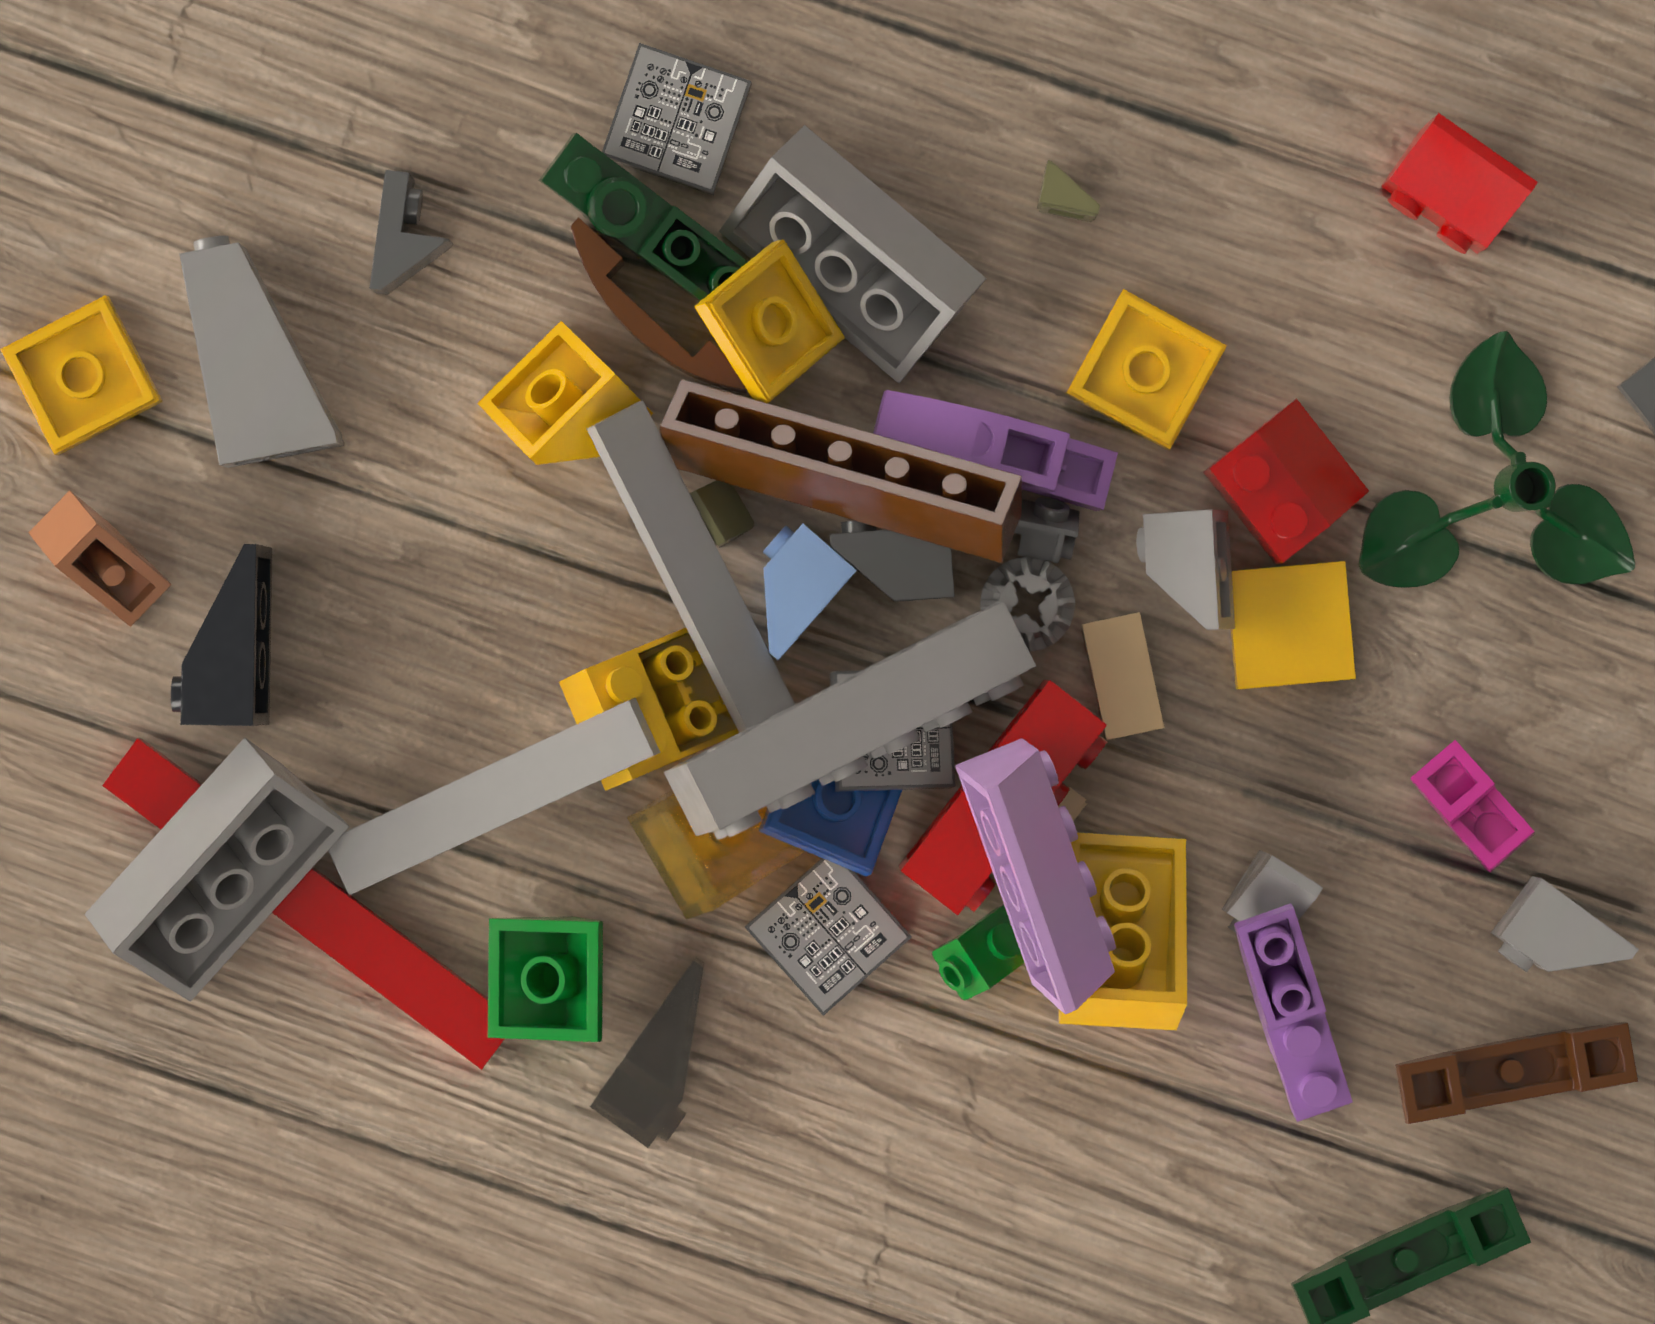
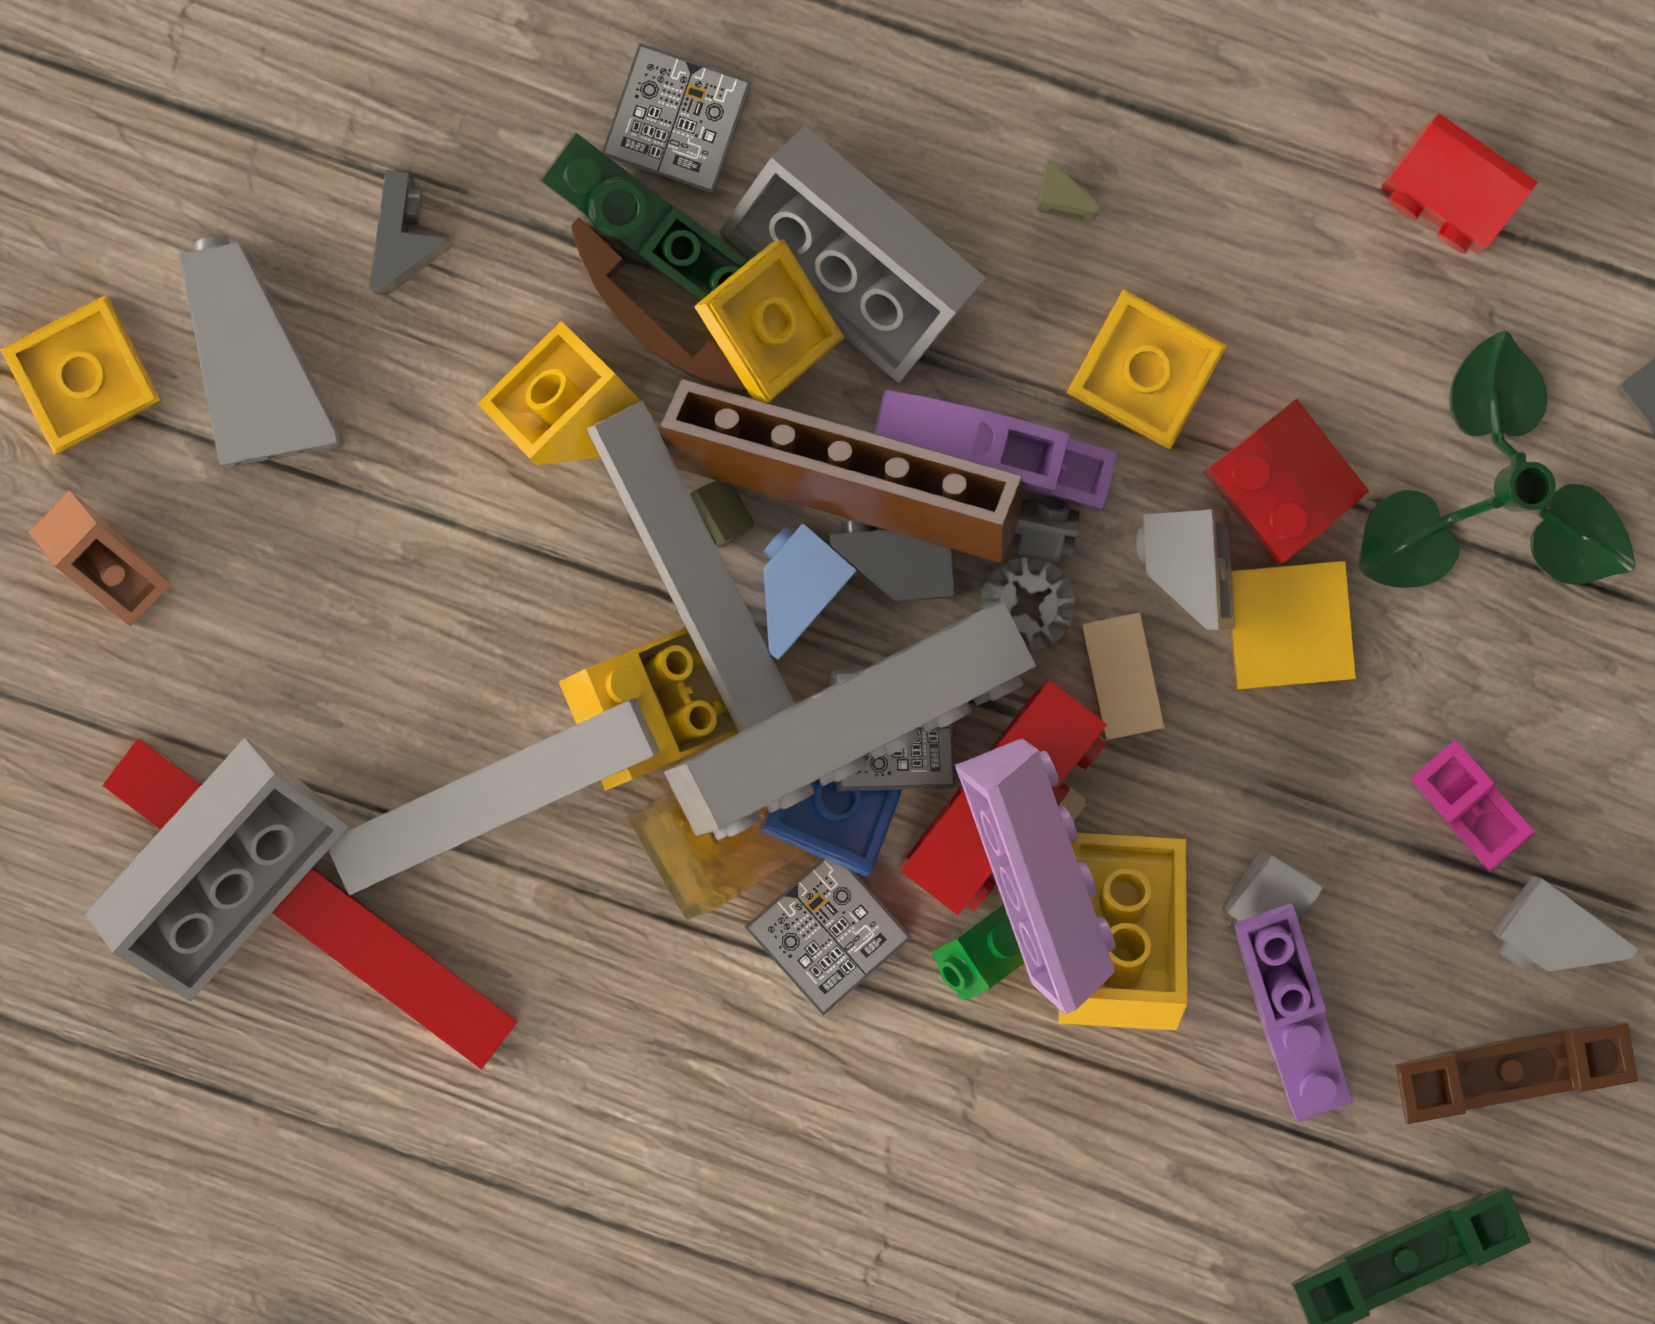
(230, 658): black slope -> none
(545, 978): green slope -> none
(653, 1074): clear smoke slope -> none

